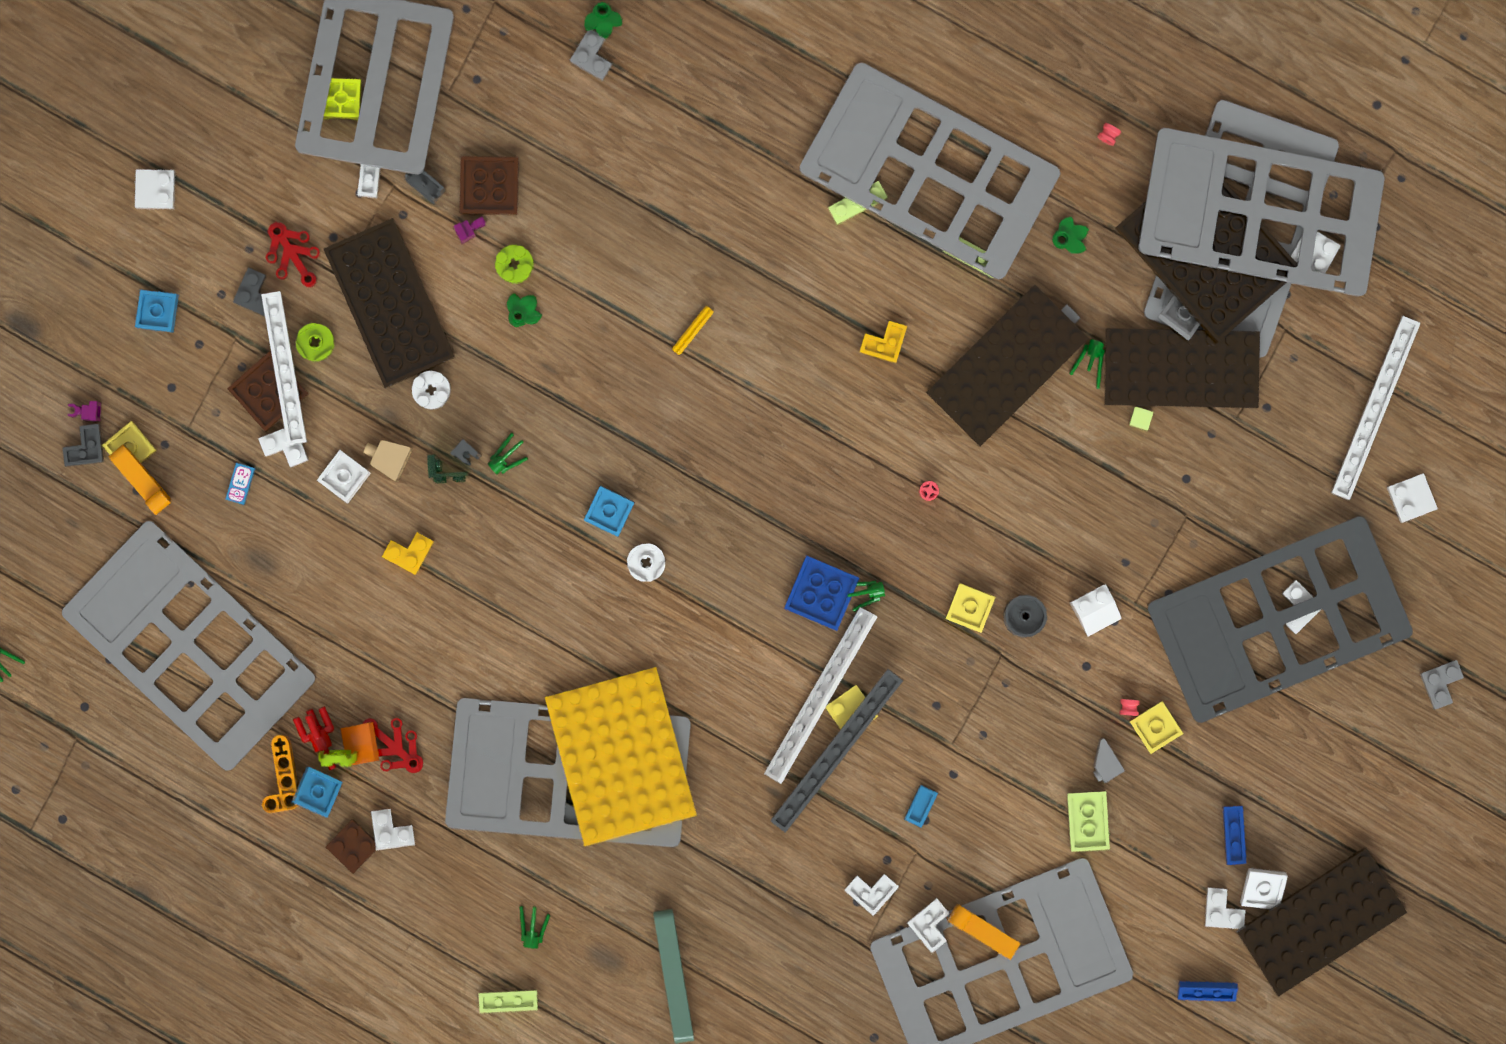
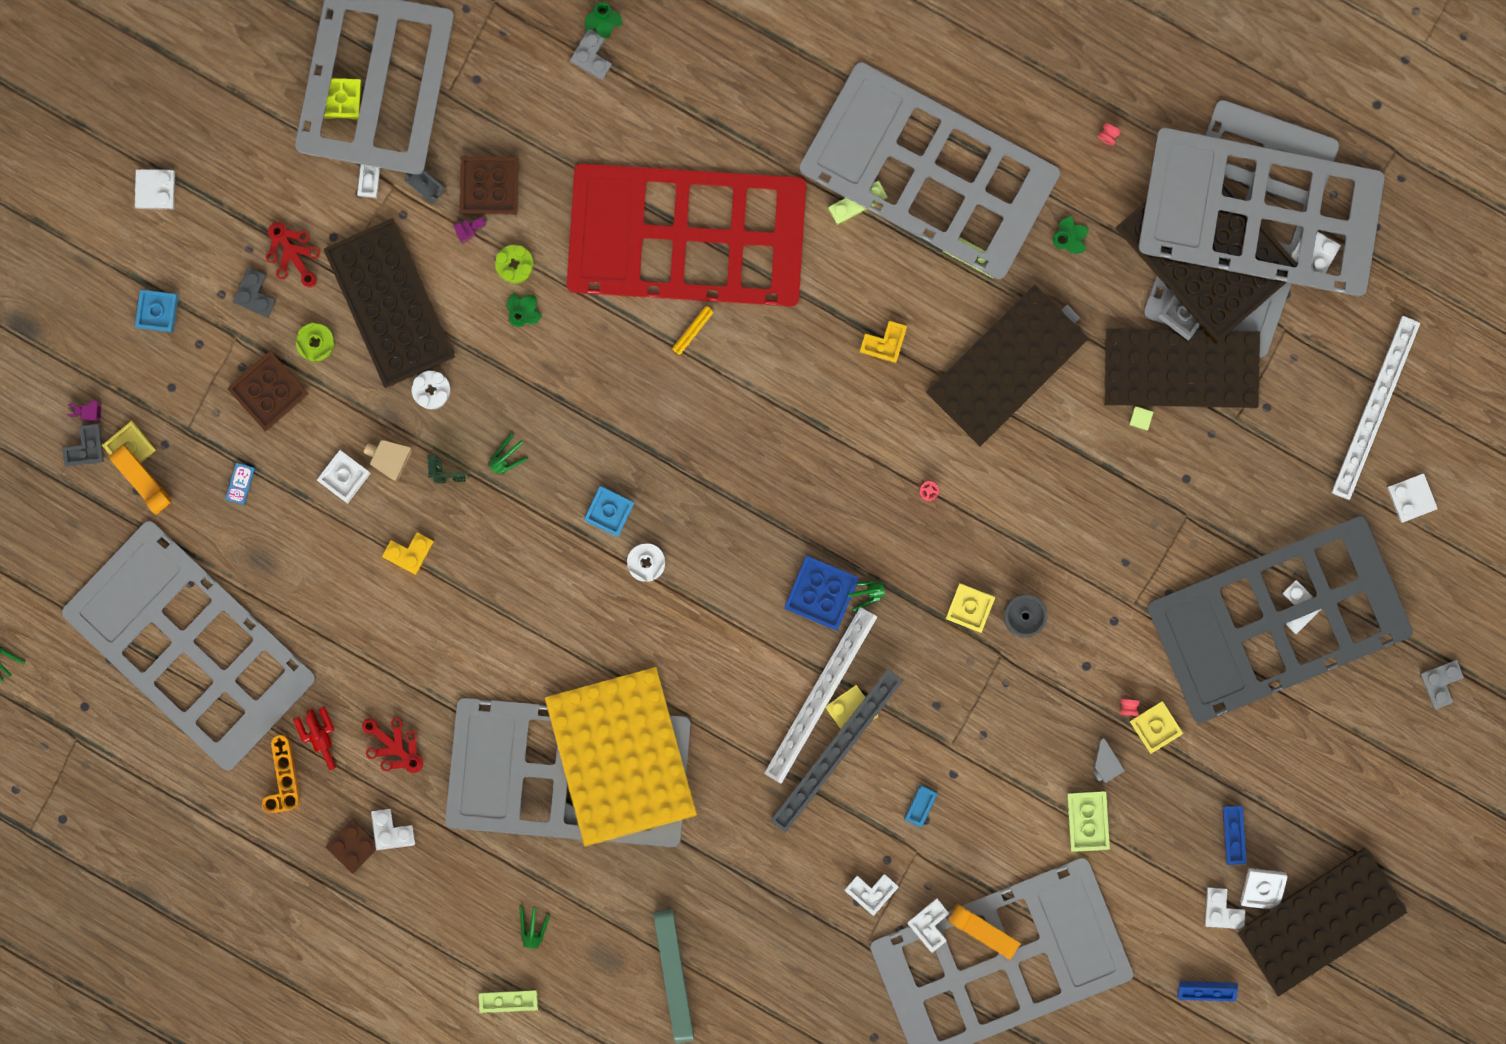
(277, 442): white plate -> none
(284, 368): white plate -> none
(317, 792): dark azure plate -> none
(343, 757): lime plate -> none
(362, 740): orange tile -> none
(463, 450): dark grey hinge -> none
(611, 227): none -> red door
(1094, 350): green plant -> none
(1096, 610): white slope -> none

